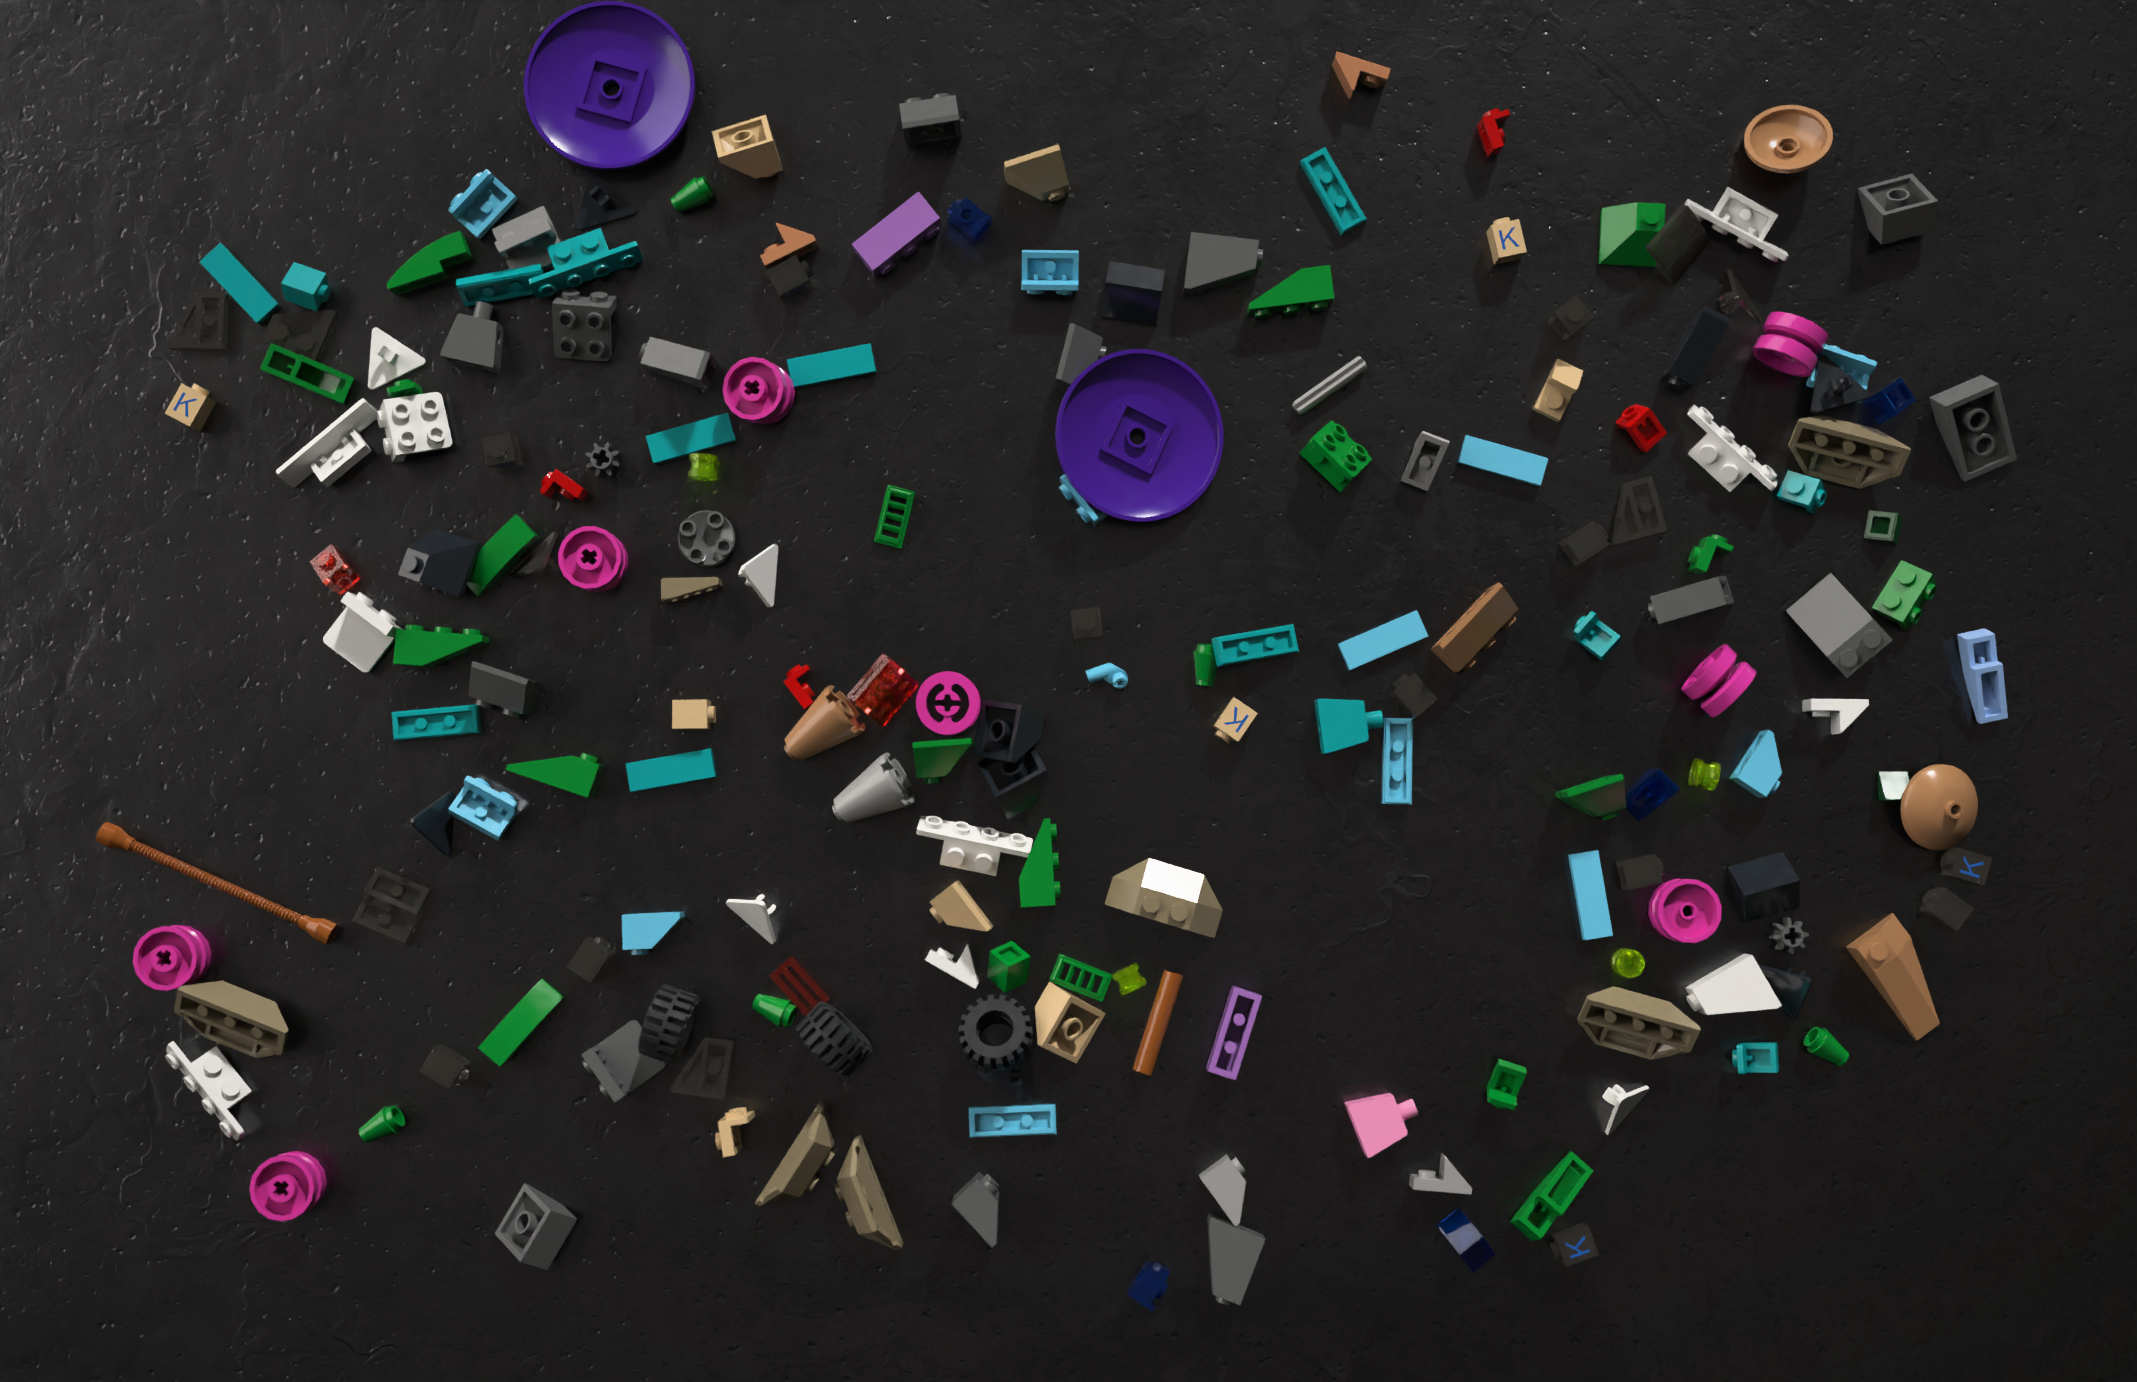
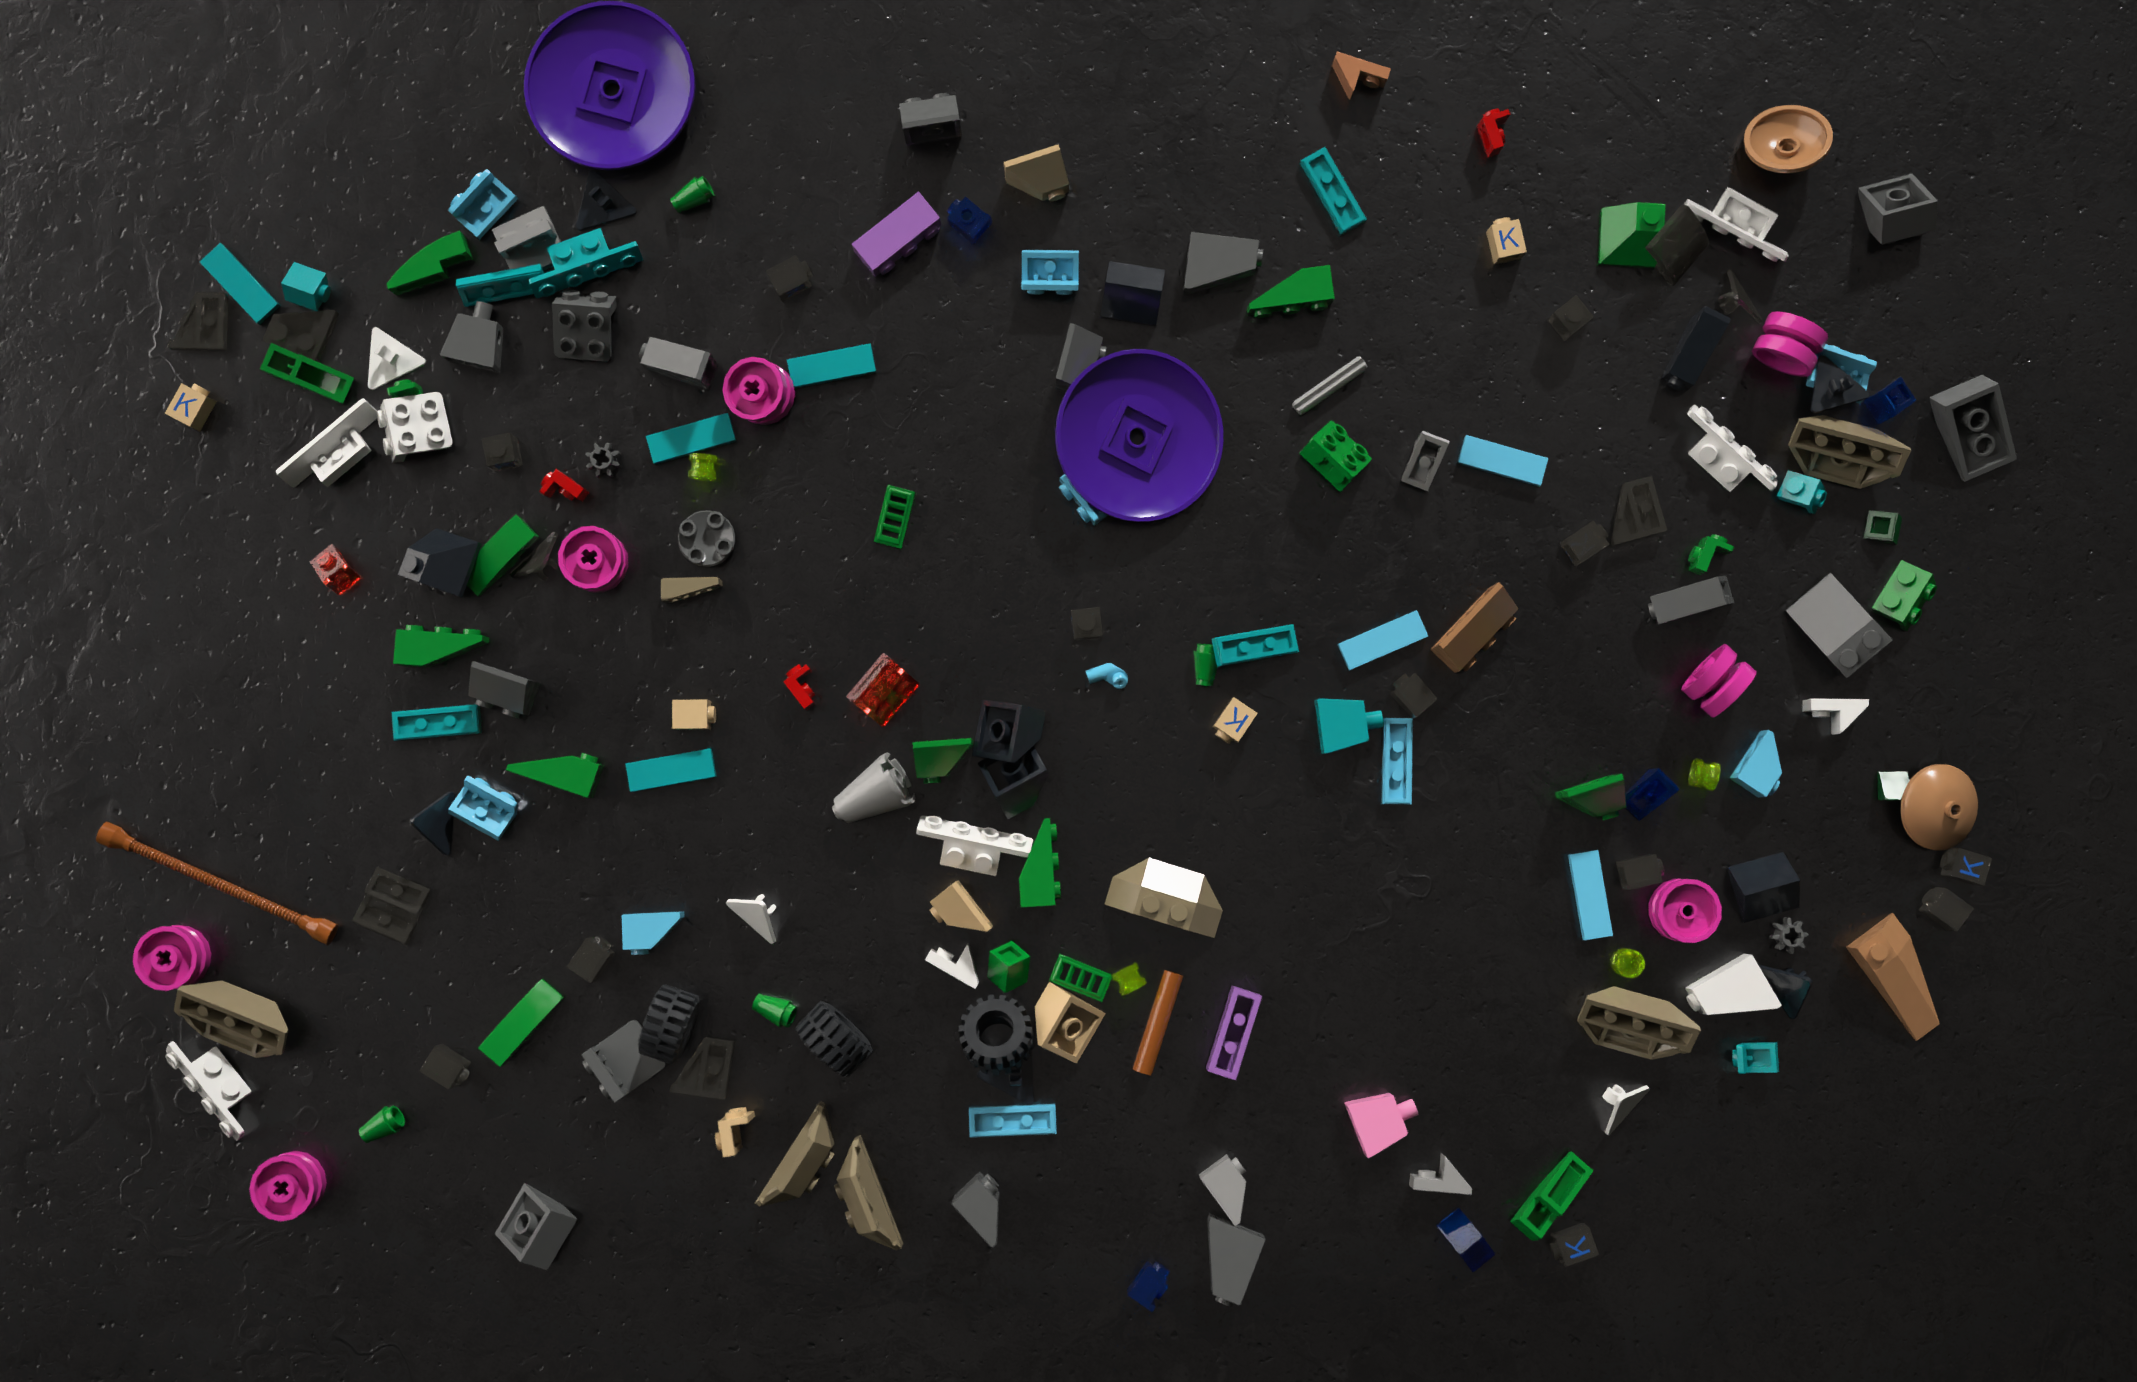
(361, 632): white bracket -> none
(748, 148): tan slope -> none
(761, 574): white piece -> none
(786, 989): clear red tile -> none
(795, 243): nougat slope -> none
(823, 725): medium nougat cone -> none
(949, 681): dark pink wheel -> none
(1505, 1084): green bracket -> none
(1558, 390): tan slope -> none
(1596, 636): teal bracket -> none
(1641, 426): red bracket -> none
(1824, 1045): green cone -> none
(1983, 675): light blue slope -> none

